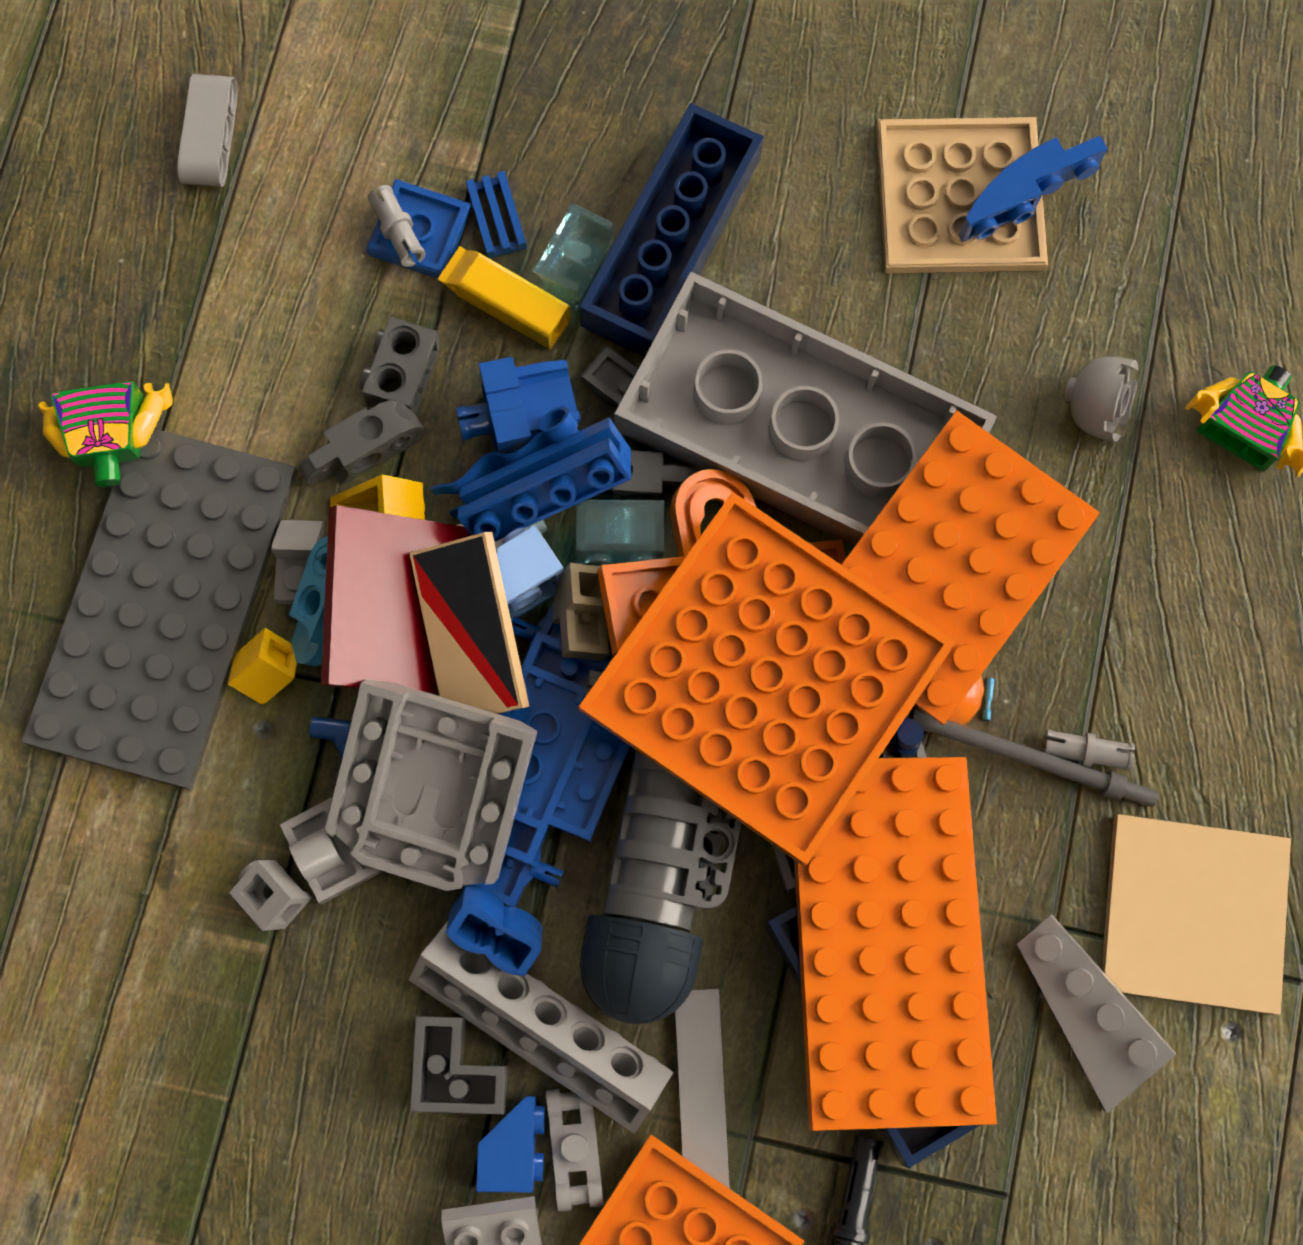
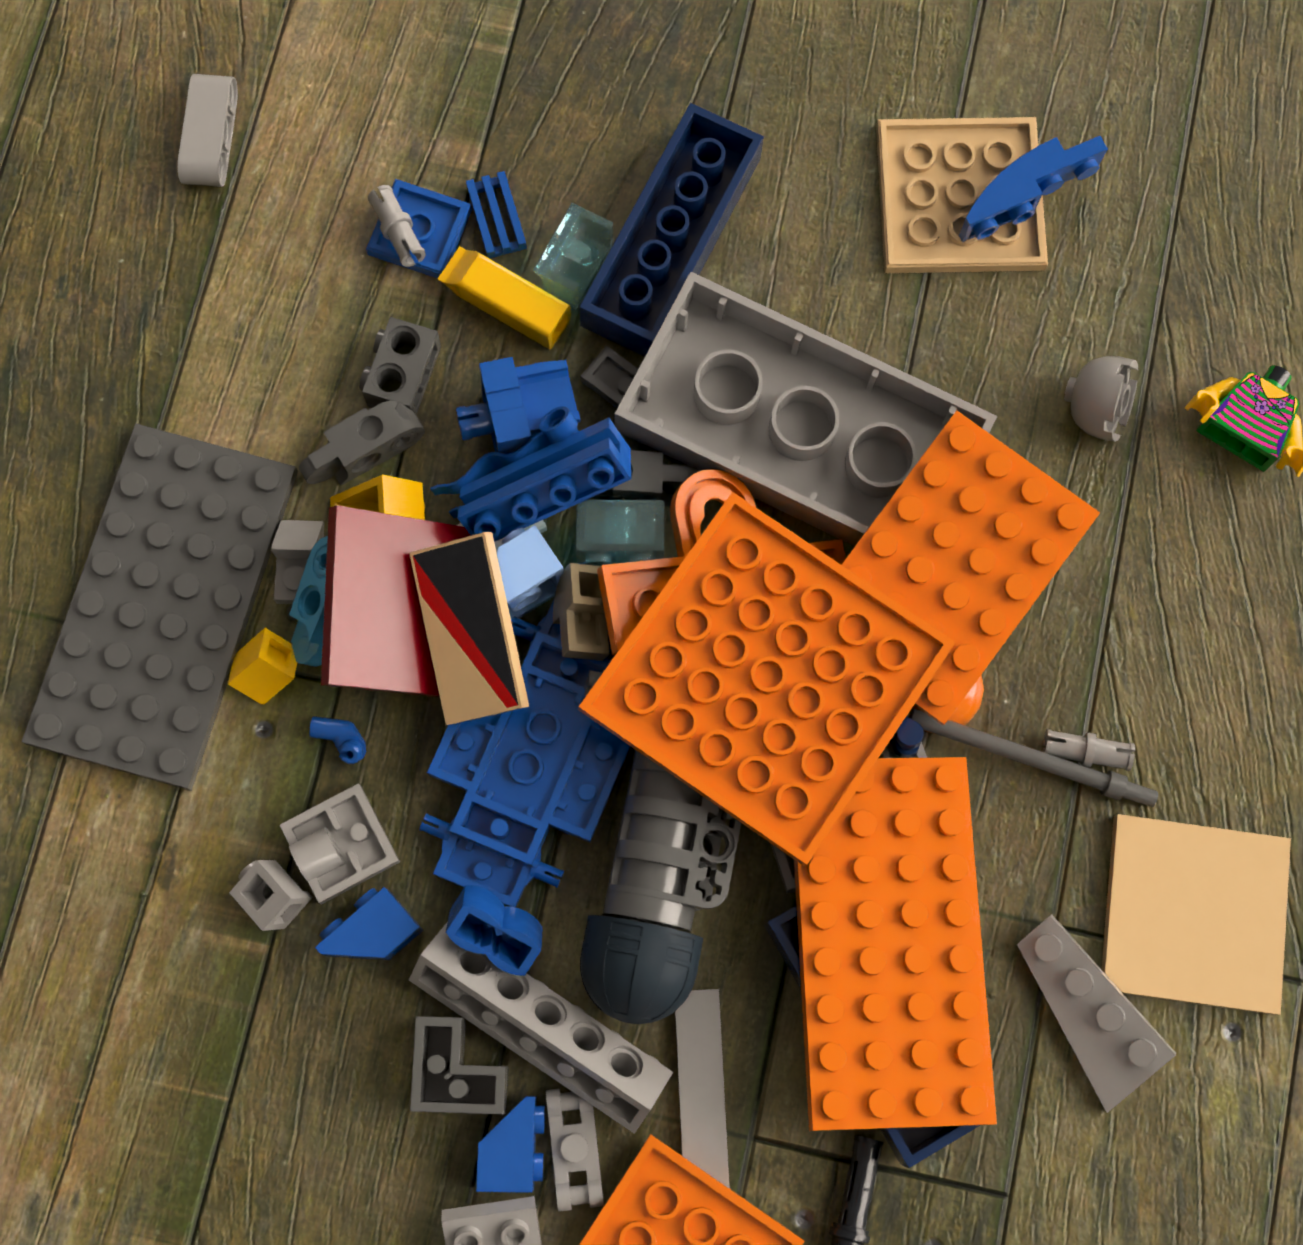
(103, 425): torso -> none
(374, 931): none -> blue slope
(429, 786): light grey wedge -> none
(988, 696): dark azure piece -> none

